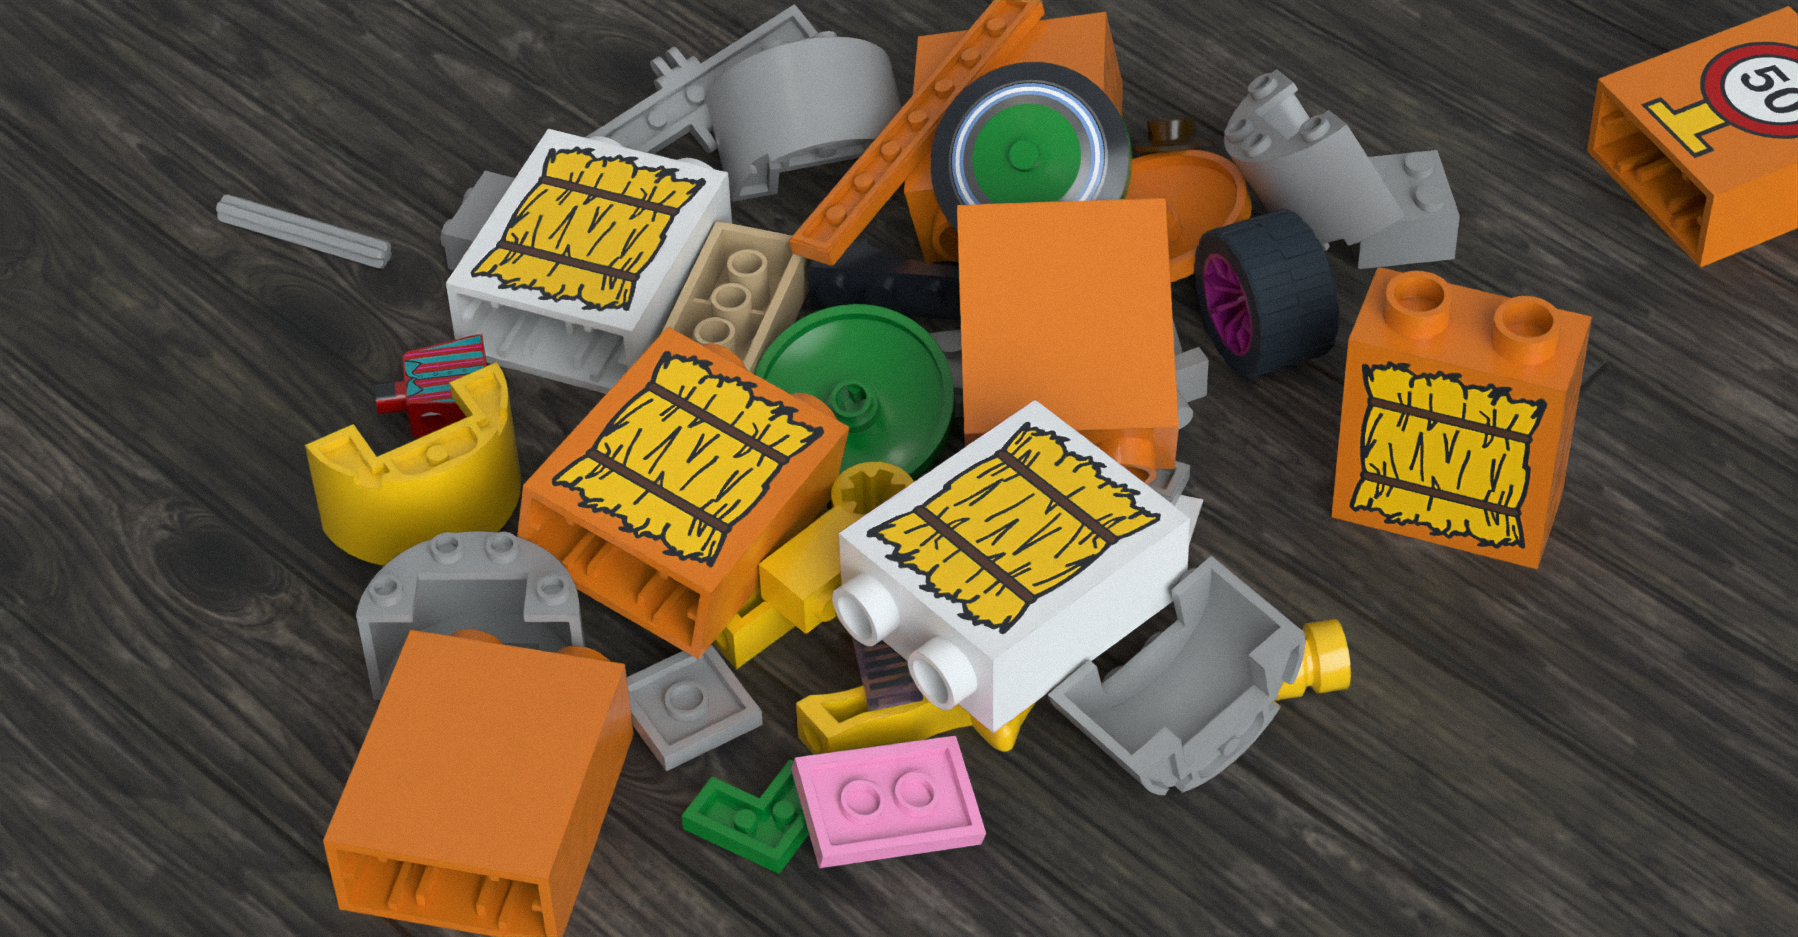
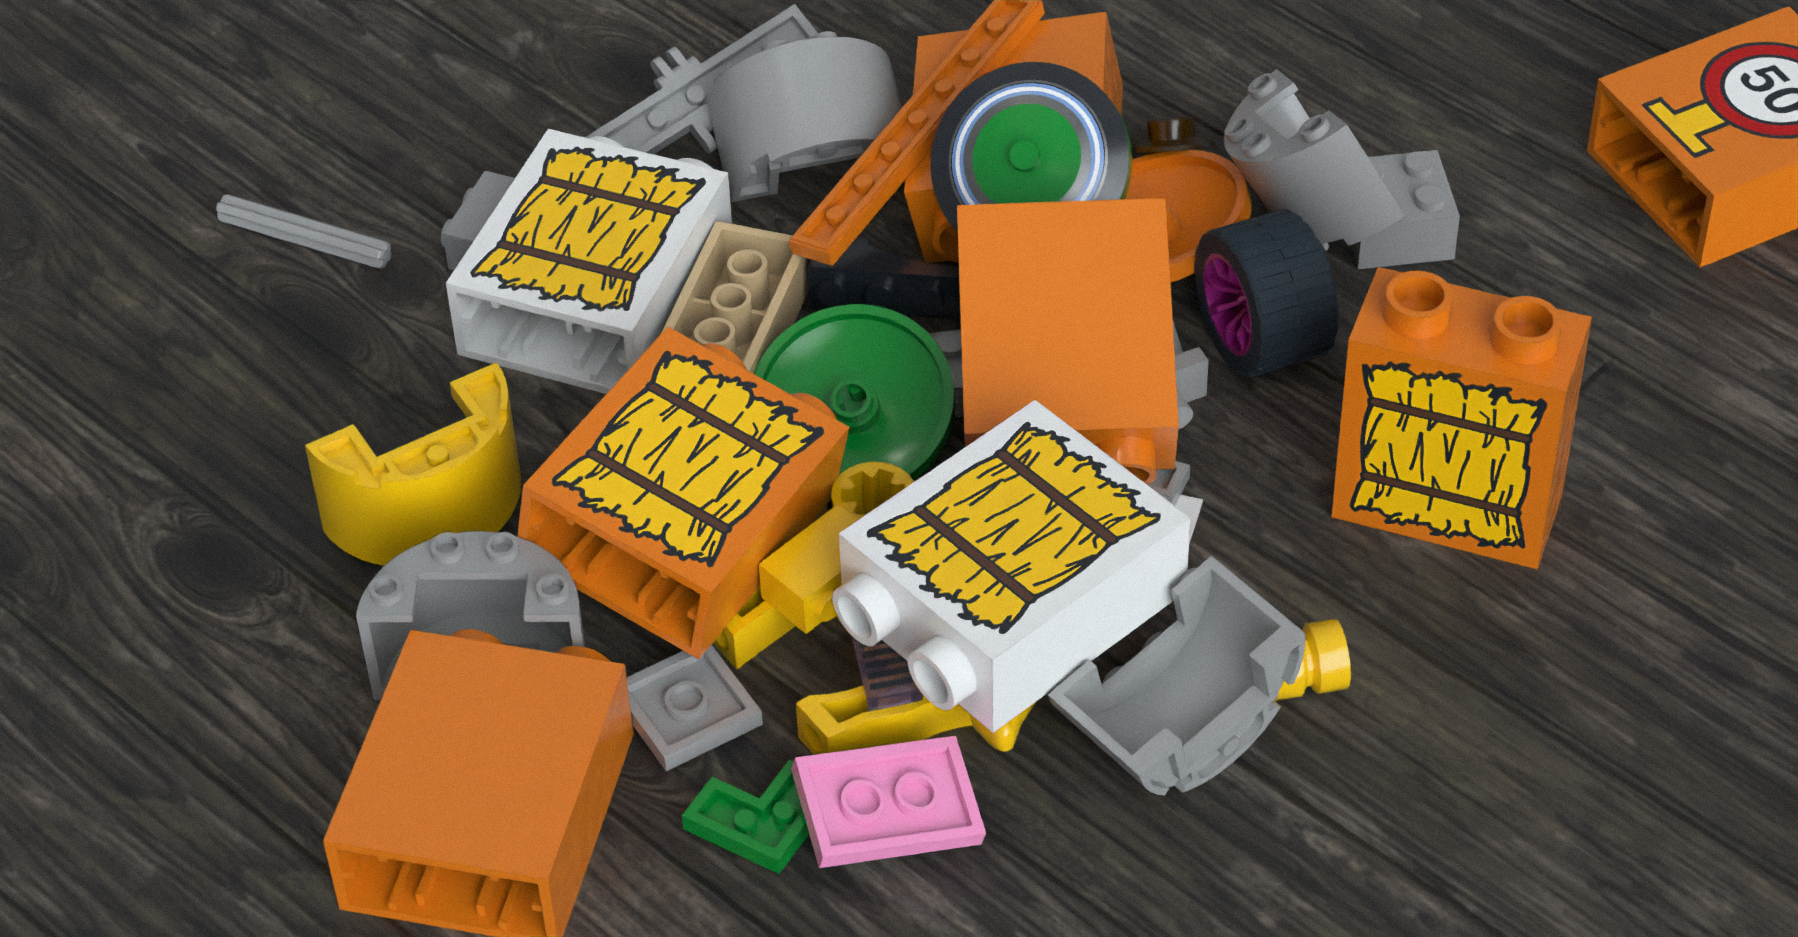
(427, 386): red torso -> none

